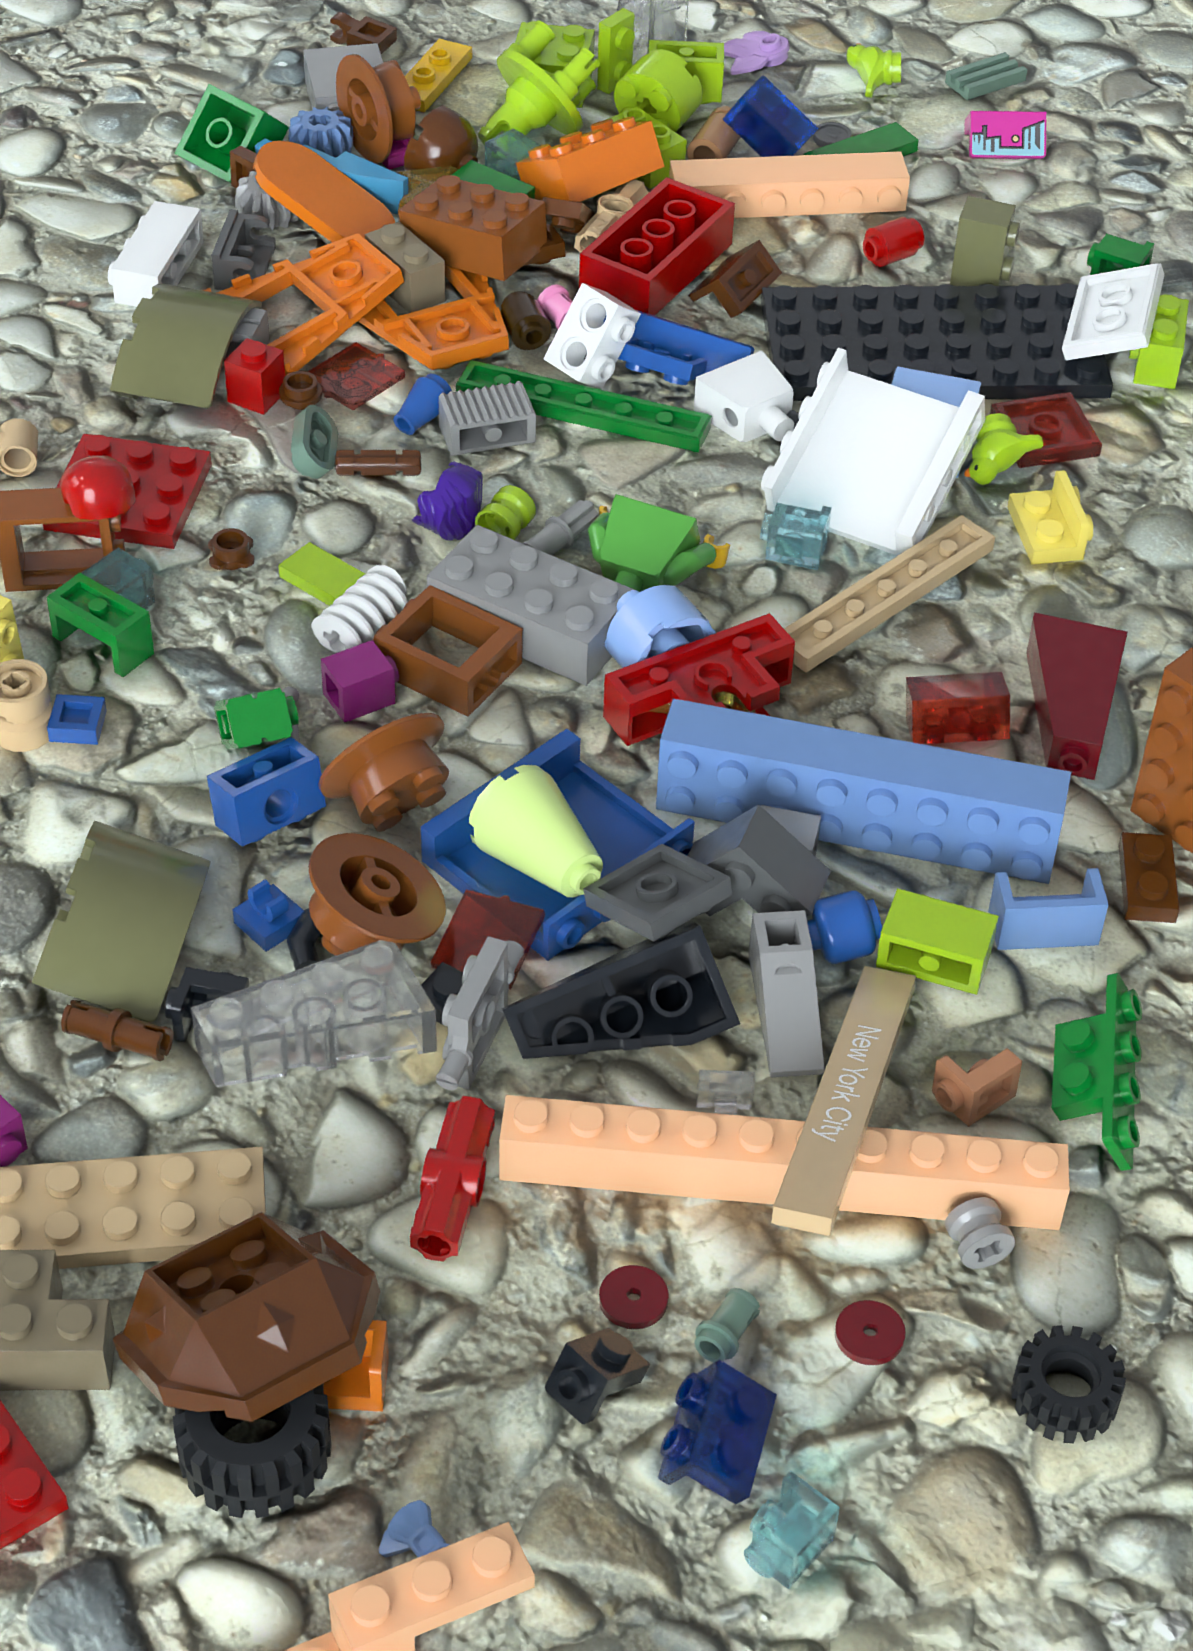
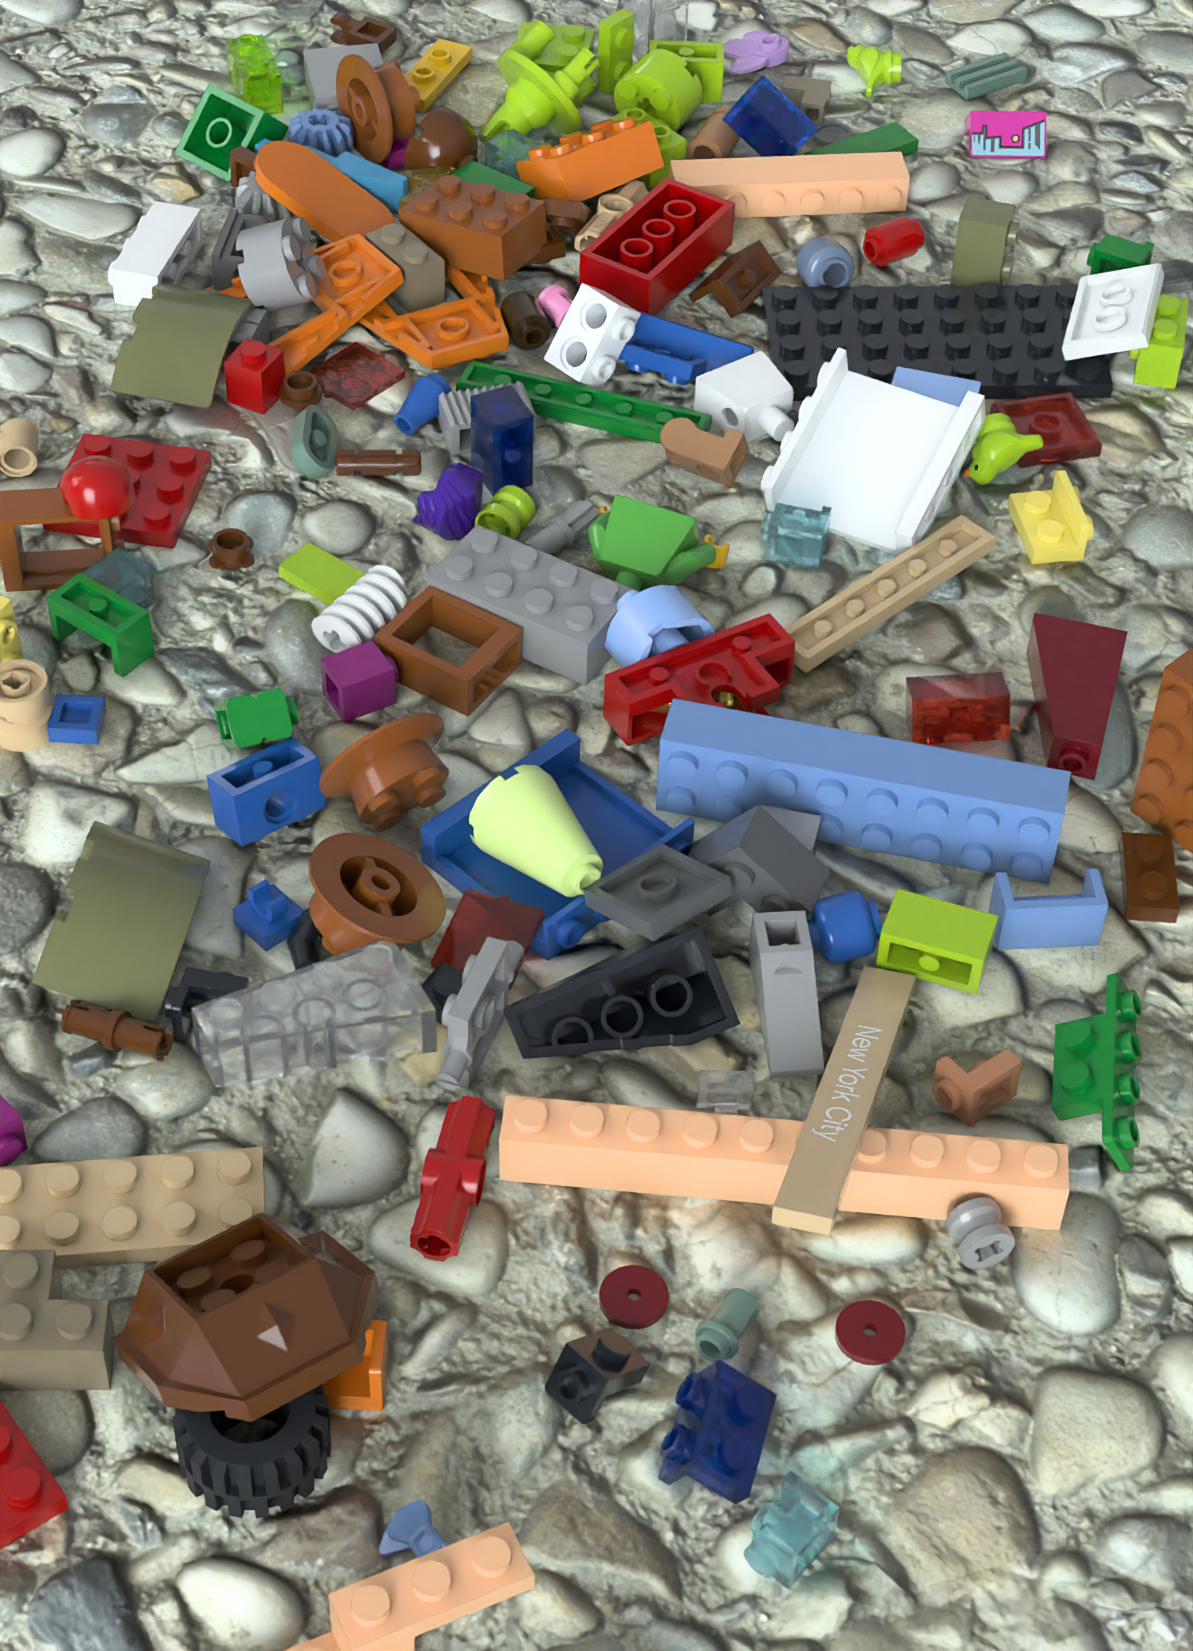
(254, 73): none -> clear neon green brick
(279, 264): none -> light grey brick
(502, 439): none -> clear blue brick
(704, 452): none -> medium nougat leg
(809, 96): none -> dark tan piece
(824, 263): none -> sand blue head
(1059, 1411): black tyre -> none

